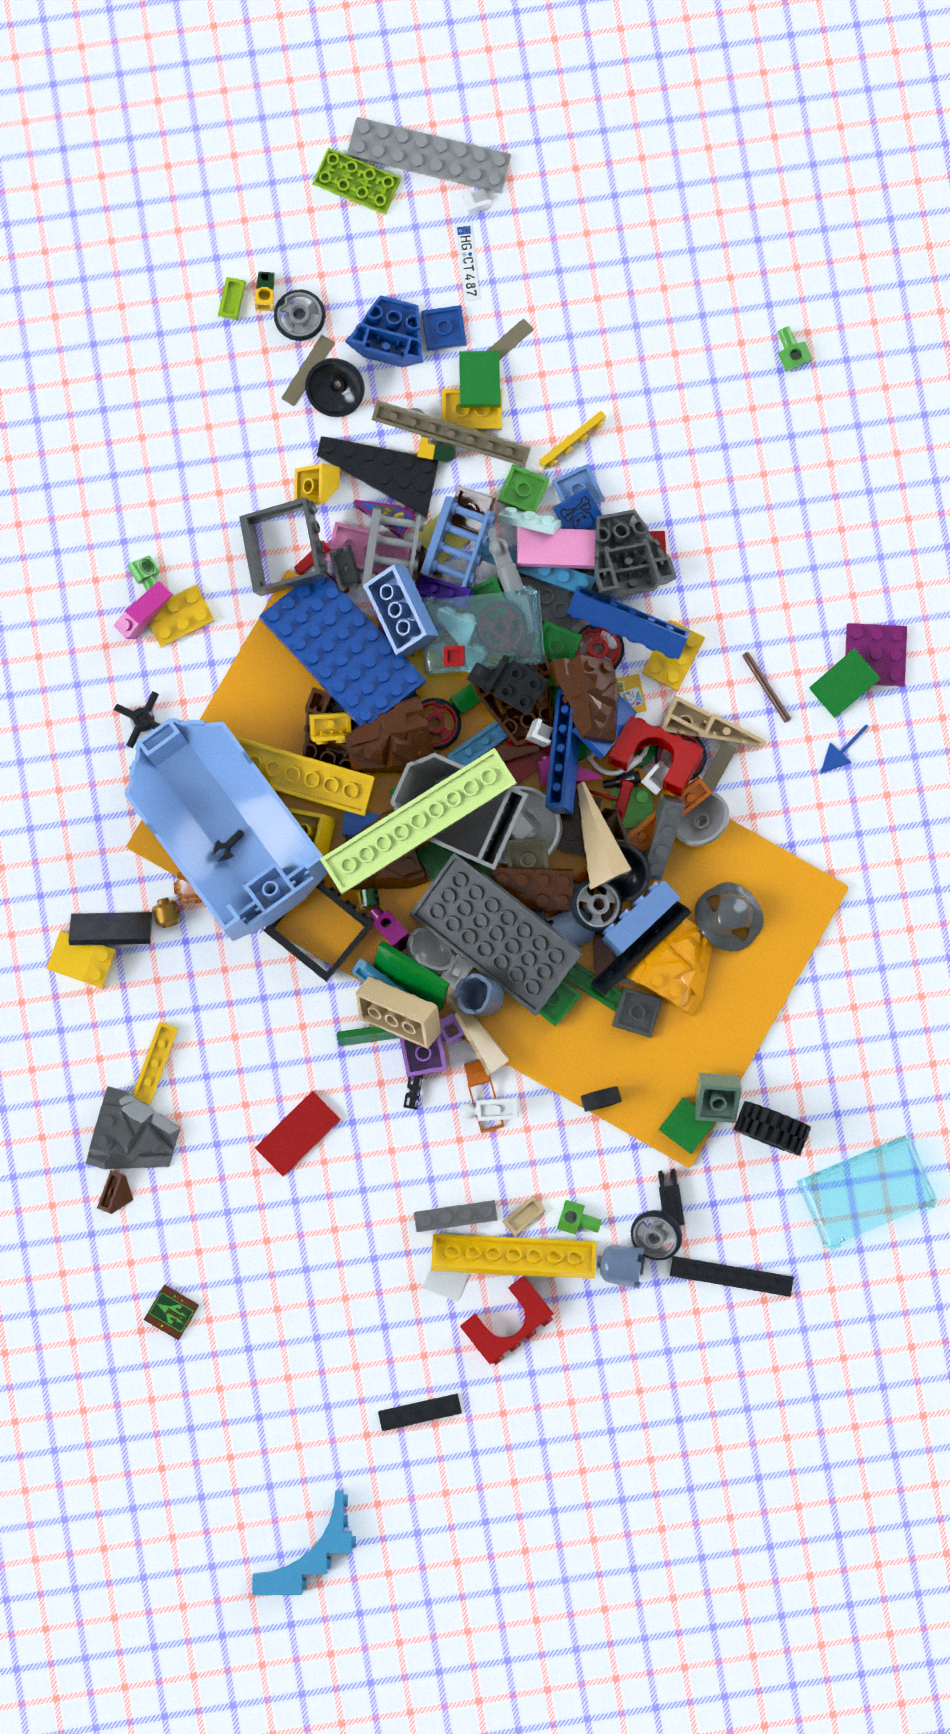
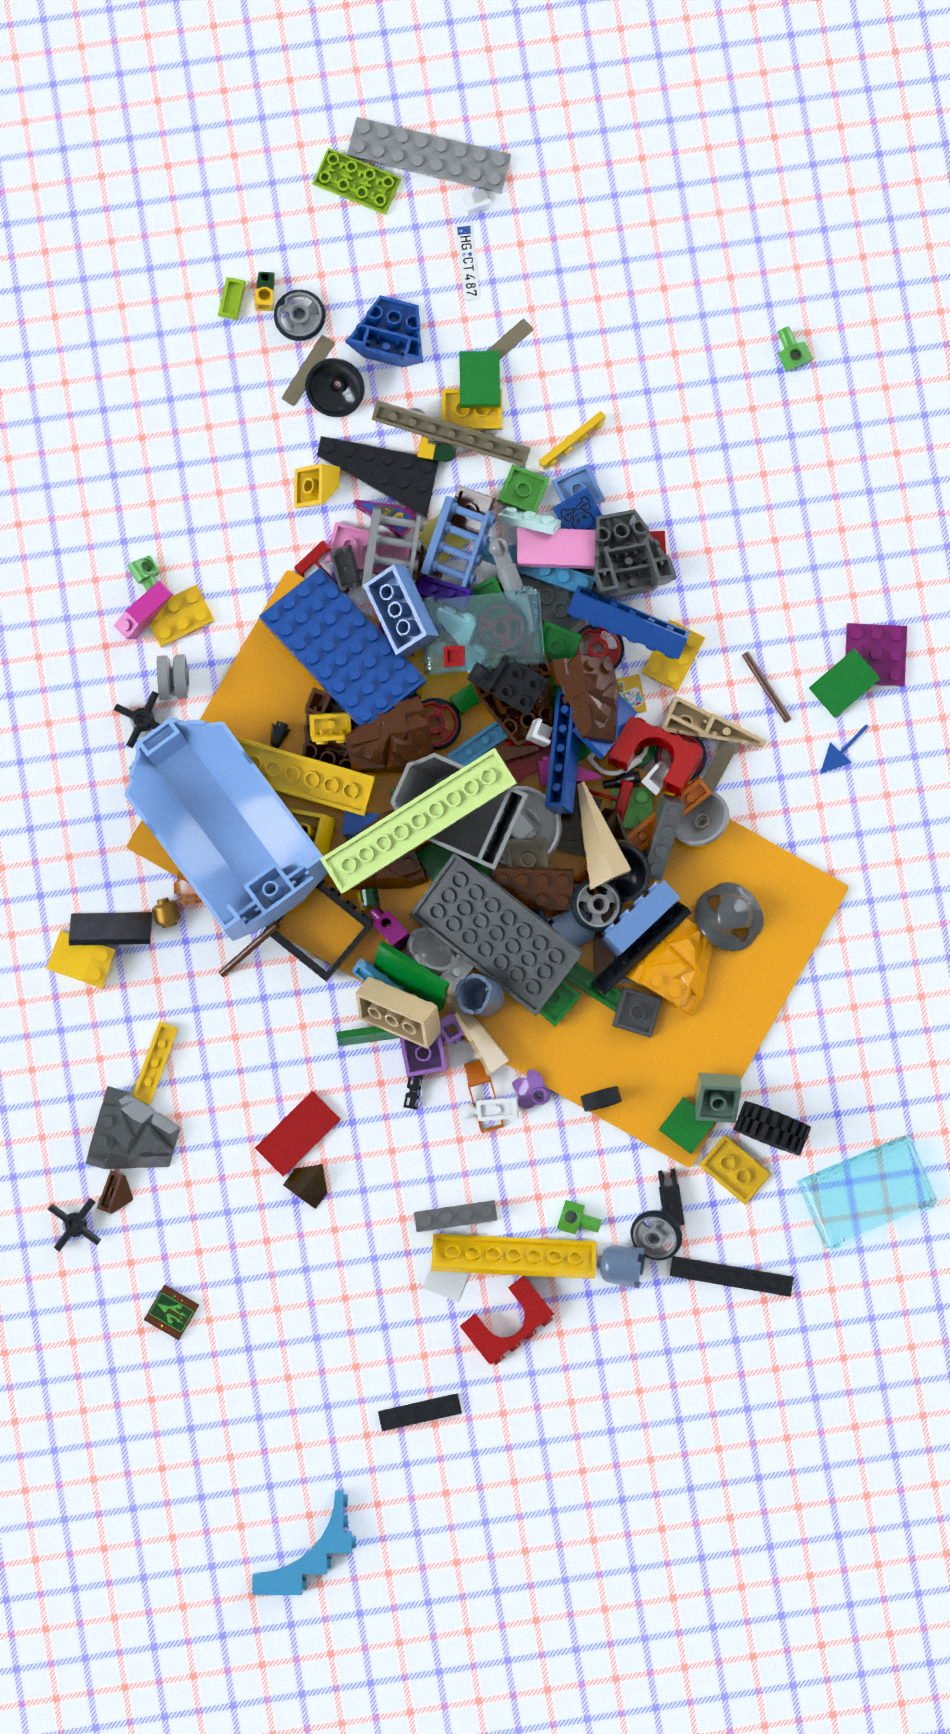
(67, 1218): none -> black bar
(172, 677): none -> light grey wheel
(227, 845): black bar -> none
(249, 949): none -> reddish brown bar
(253, 552): dark grey window -> none
(278, 733): none -> black cone
(308, 1184): none -> dark brown slope
(444, 328): blue tile -> none
(524, 1216): tan tile -> none
(528, 1089): none -> medium lavender plate
(734, 1169): none -> yellow tile

